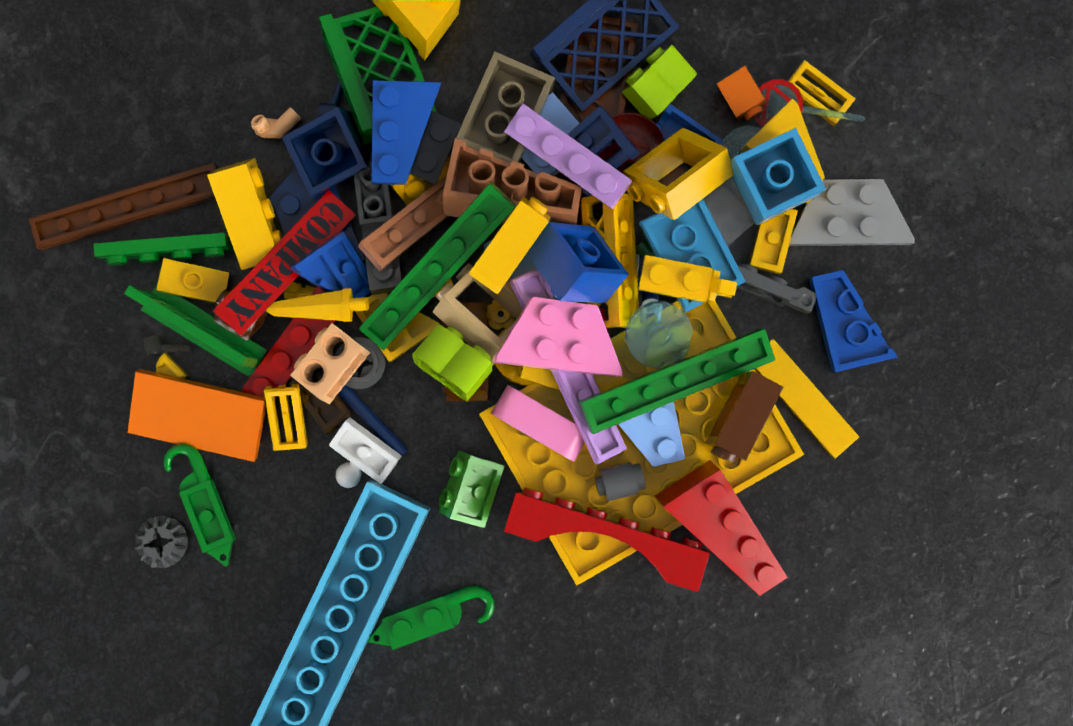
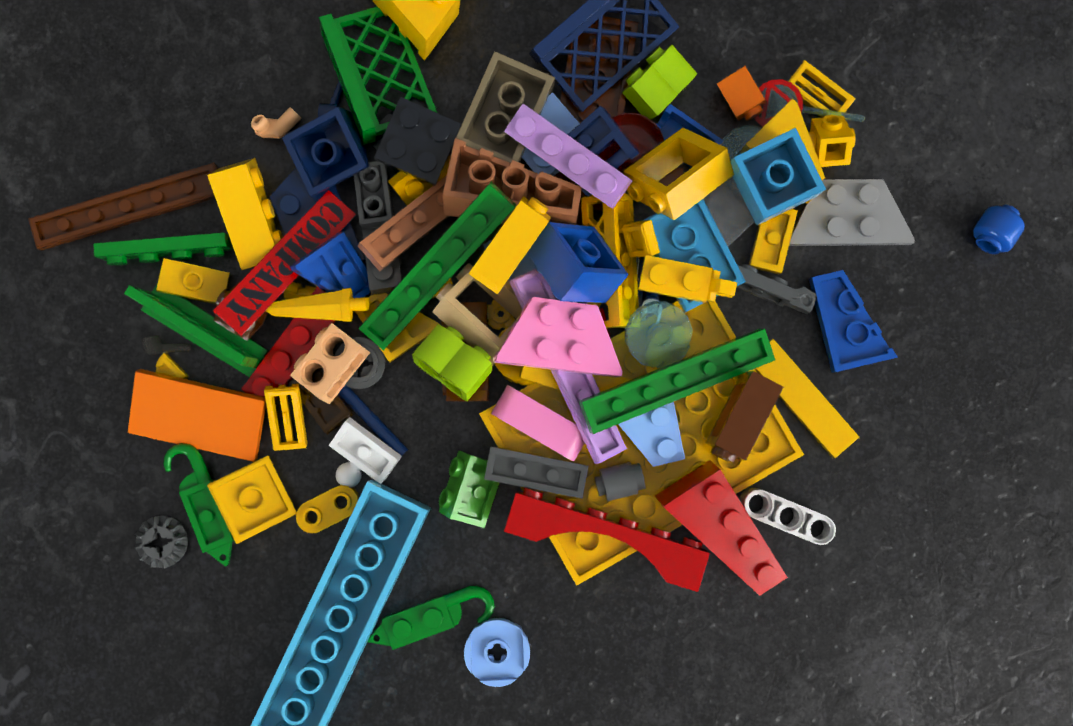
(251, 499): none -> yellow tile
(327, 509): none -> yellow plate
(398, 126): blue wing -> none
(484, 666): none -> light blue plate
(536, 472): none -> dark grey plate
(640, 238): none -> yellow tile
(801, 521): none -> white beam
(832, 140): none -> yellow brick
(998, 229): none -> blue head

